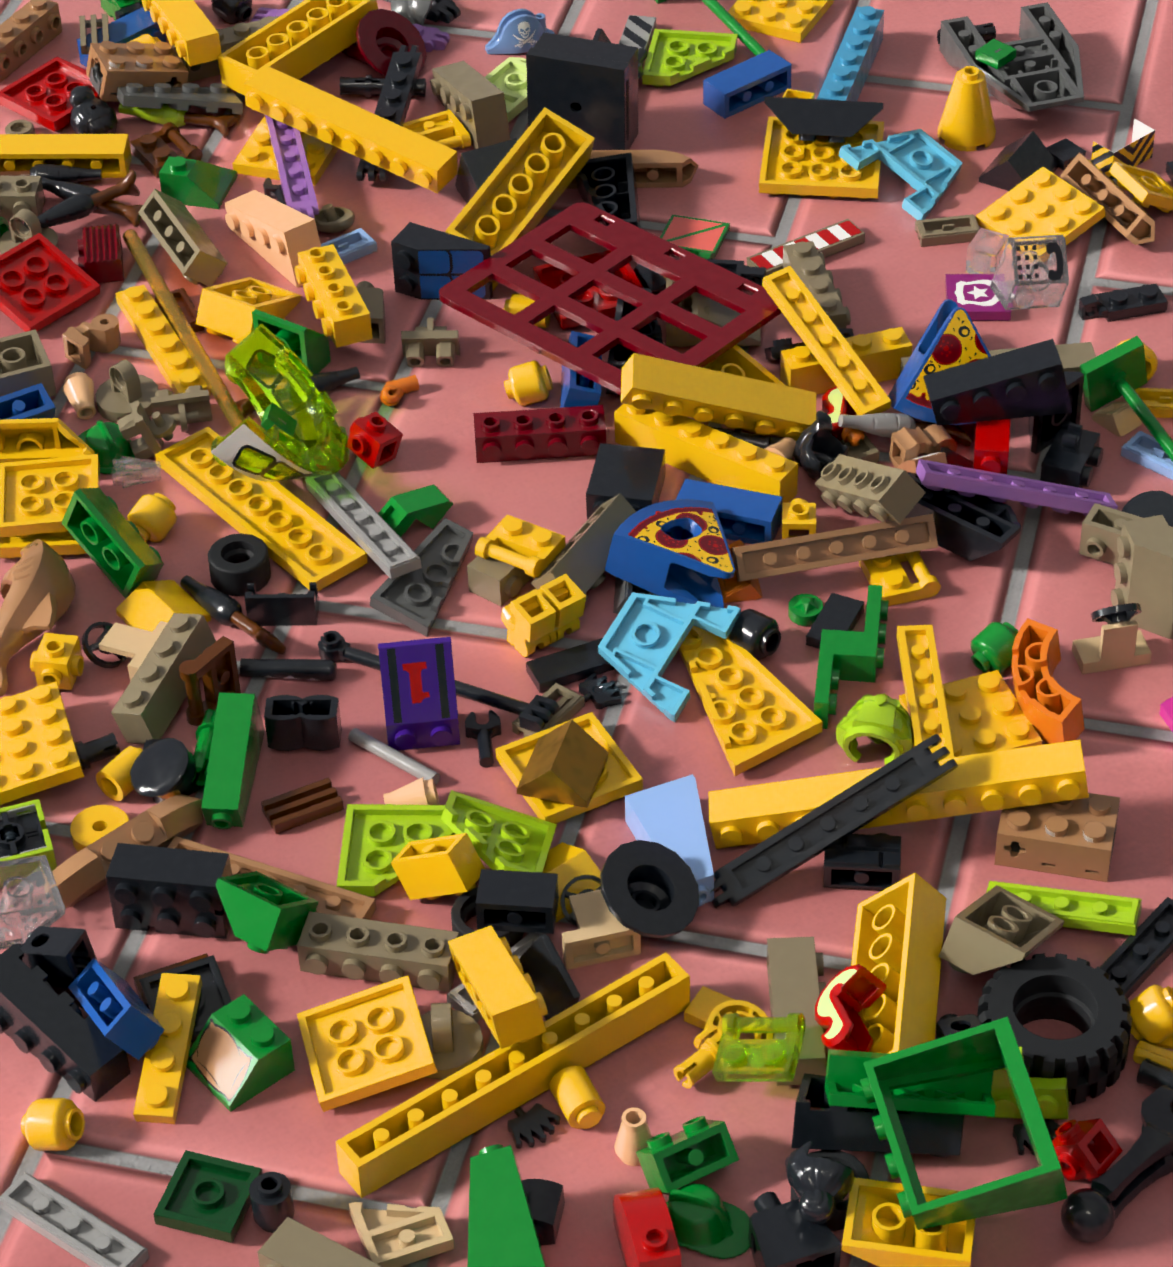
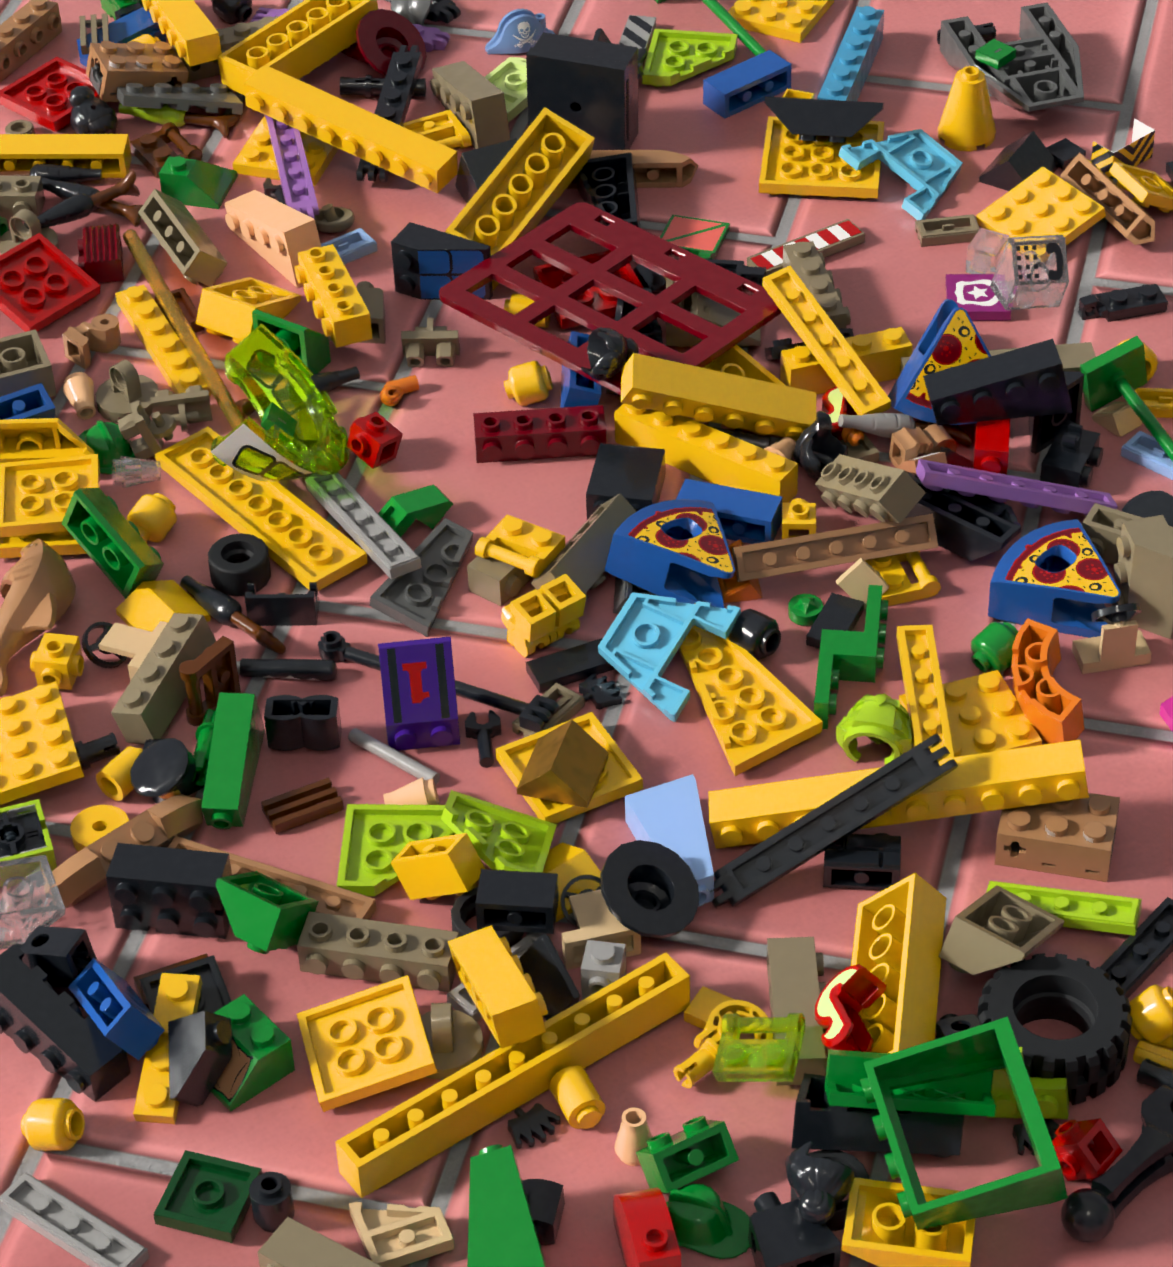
(197, 1055): none -> black slope
(601, 965): none -> light grey brick
(608, 353): none -> black piece
(858, 578): none -> tan slope
(1054, 580): none -> blue piece

